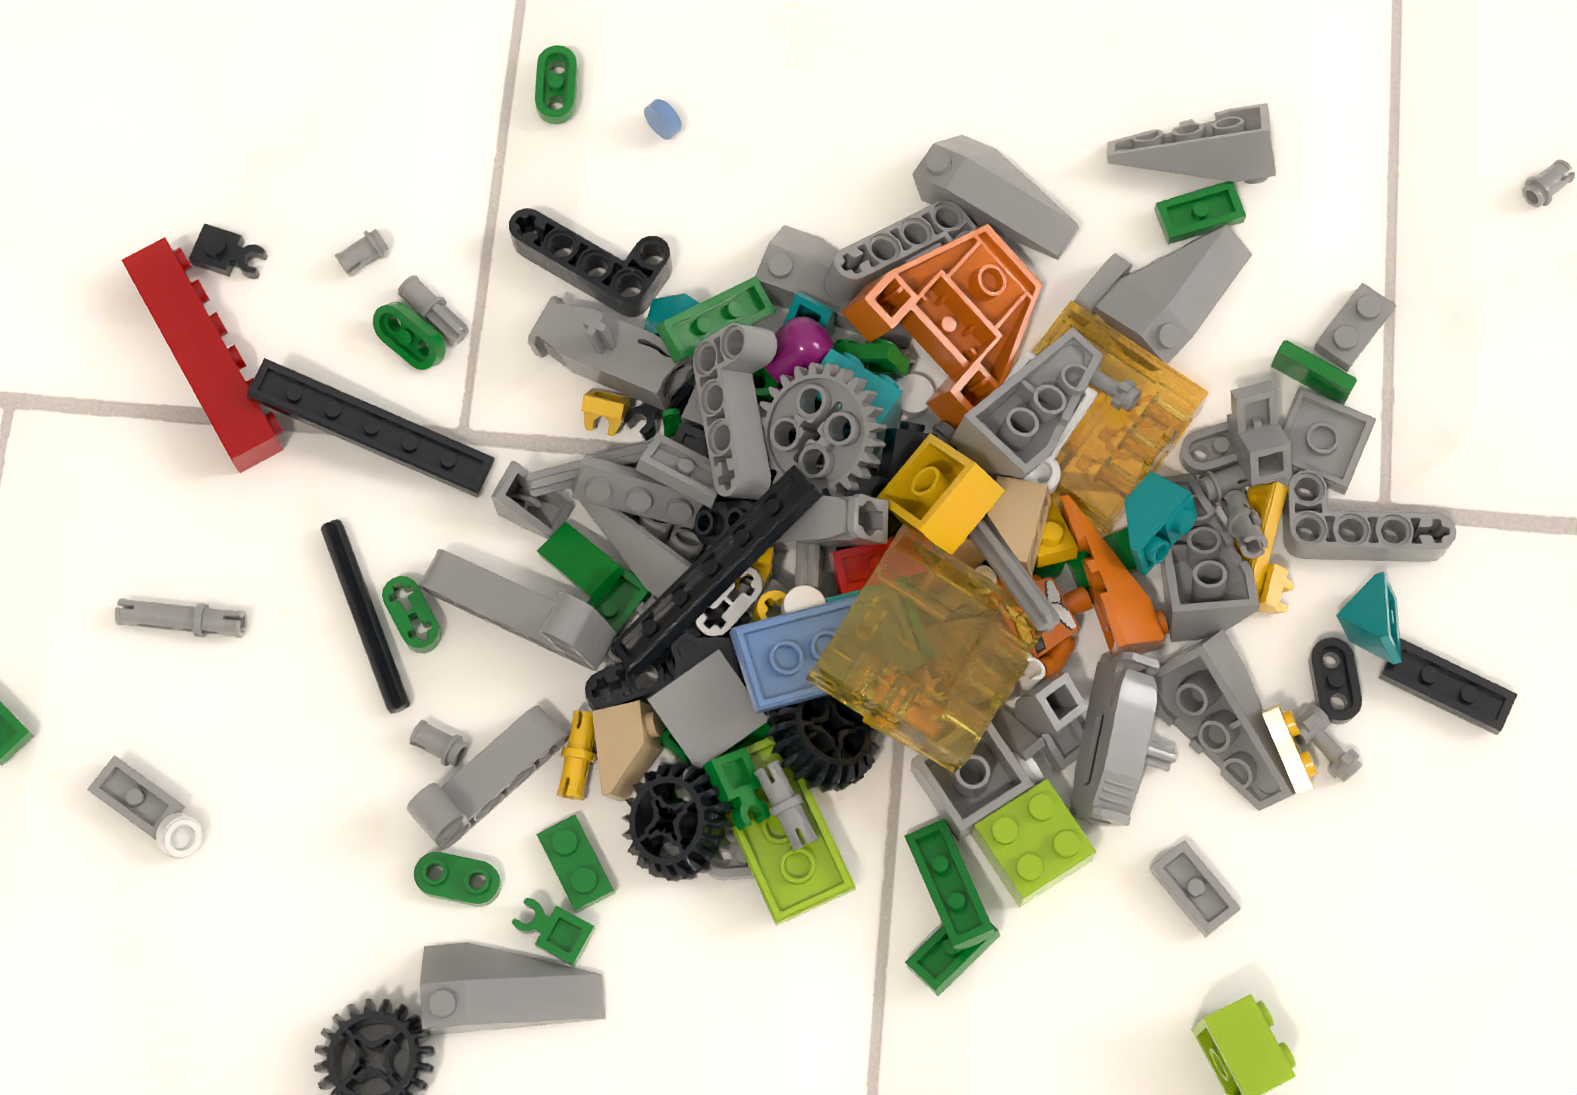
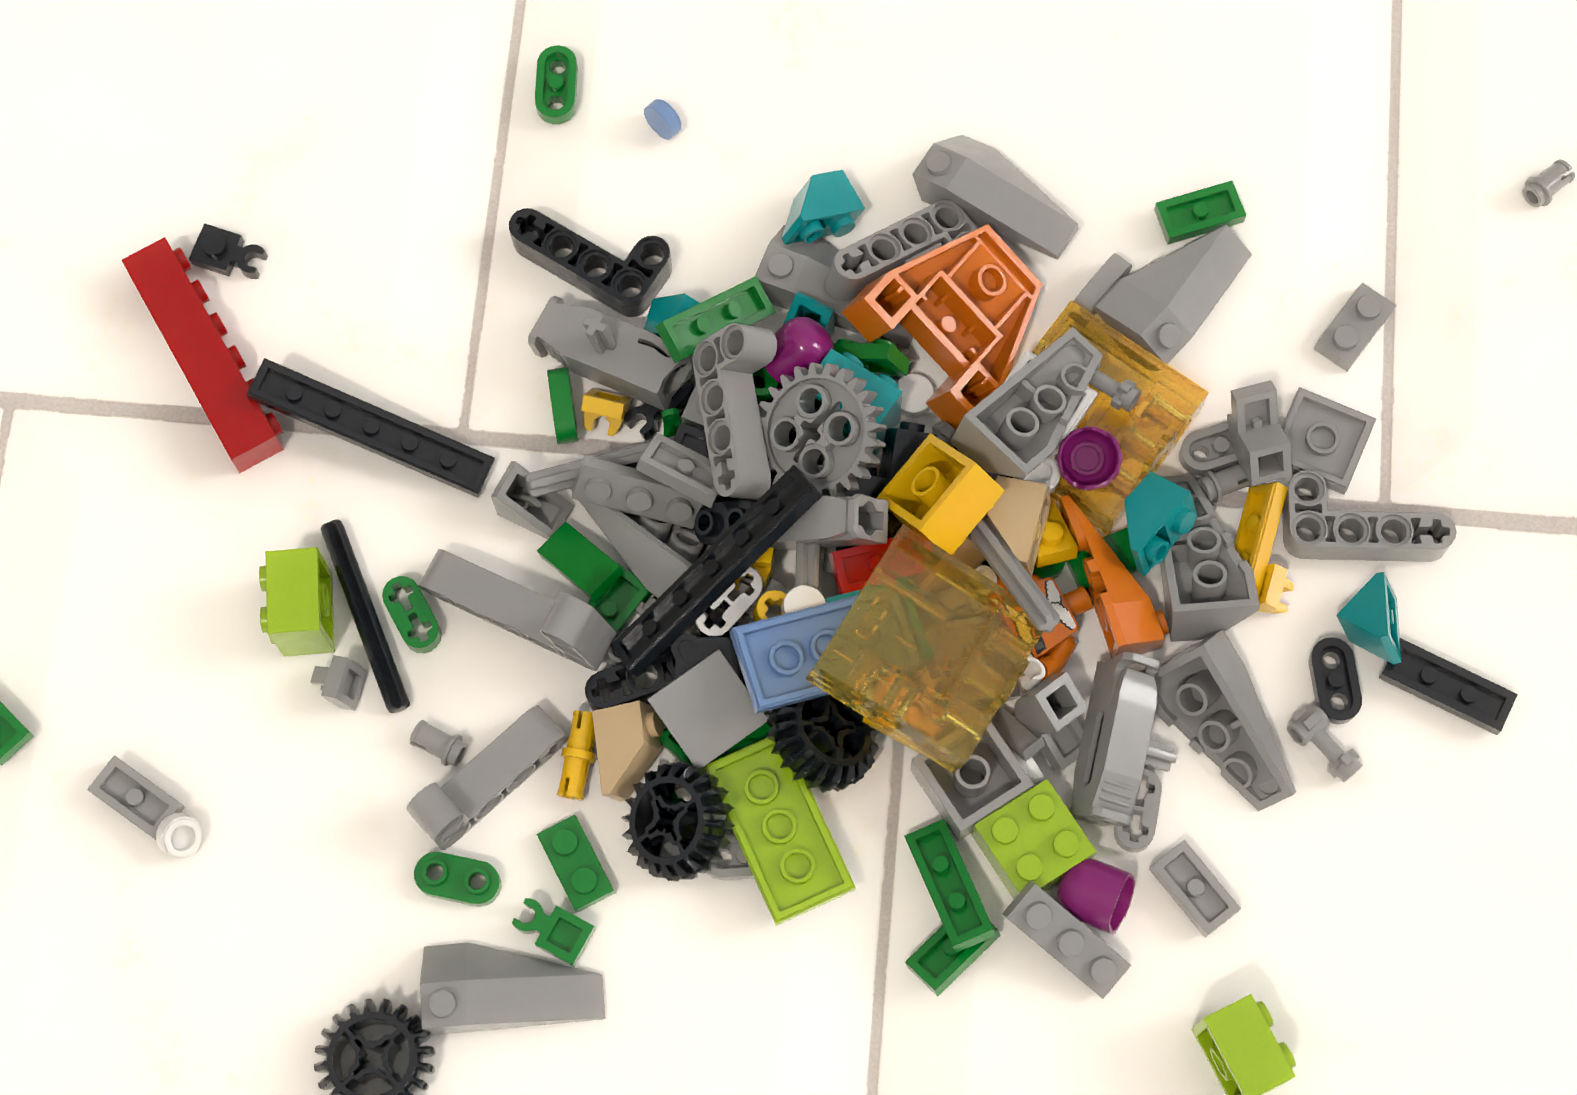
(198, 619): light grey pin -> none
(298, 601): none -> lime brick
(340, 682): none -> light grey tile
(362, 252): light grey pin -> none
(410, 337): green plate -> none
(433, 309): light grey axle -> none
(562, 405): none -> green beam
(737, 783): green plate -> none
(786, 805): light grey pin -> none
(822, 209): none -> teal slope
(1066, 939): none -> light grey plate
(1089, 458): none -> magenta hair
(1092, 891): none -> magenta helmet
(1148, 816): none -> light grey beam
(1227, 149): light grey wedge -> none
(1244, 524): light grey pin -> none
(1297, 764): plate -> none
(1313, 372): green tile -> none

